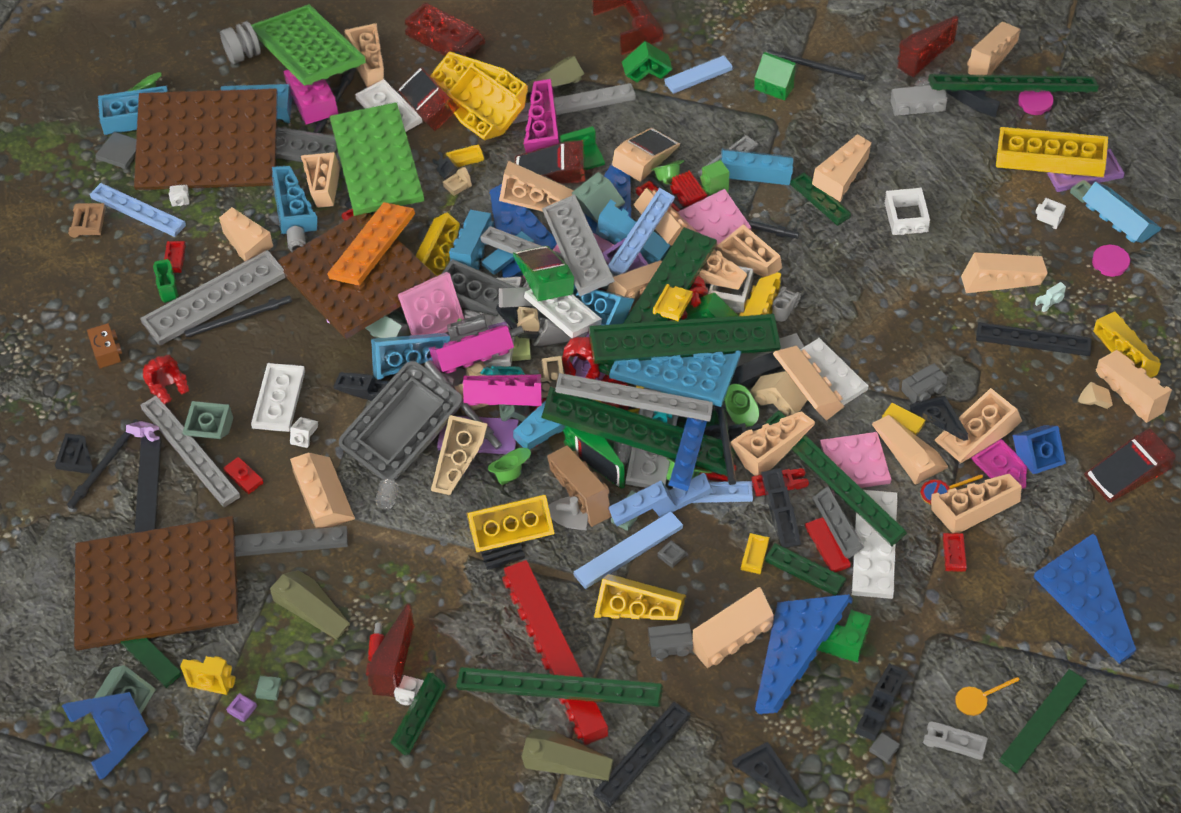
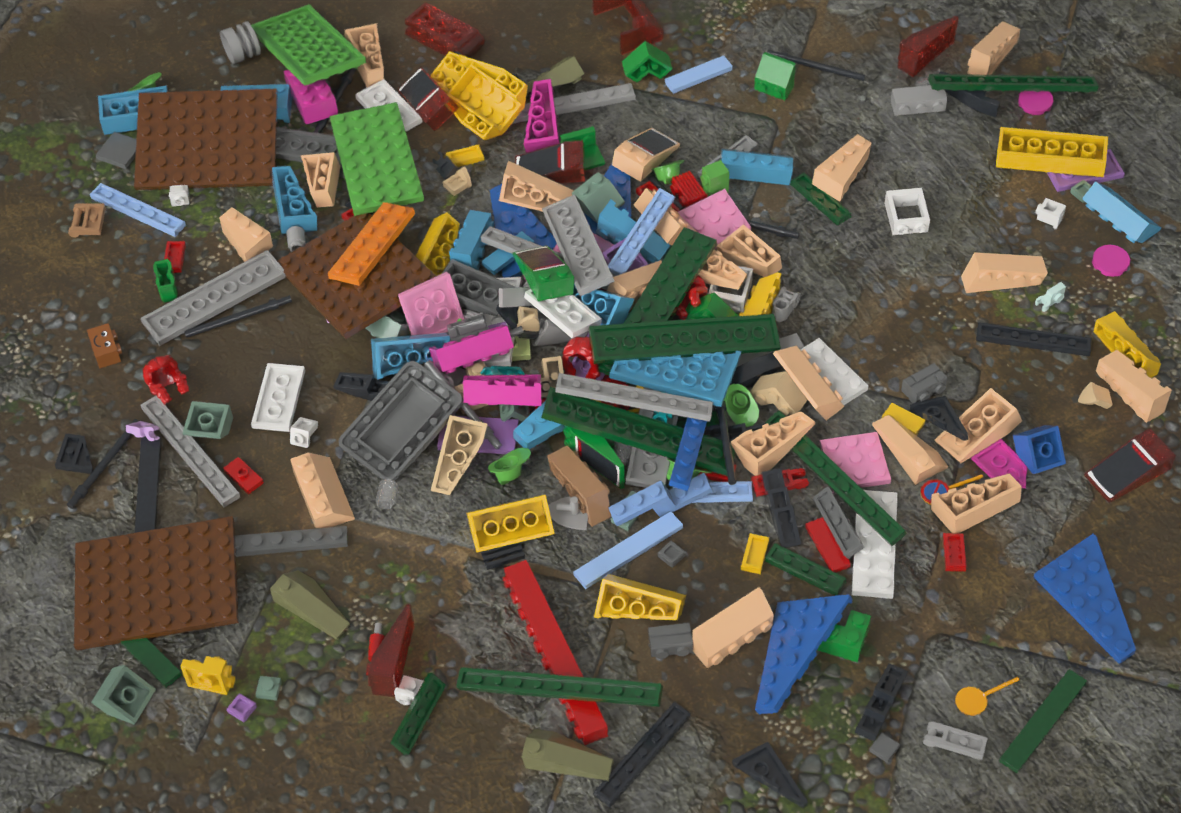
(118, 723): blue wing -> none
(672, 302): yellow plate -> none

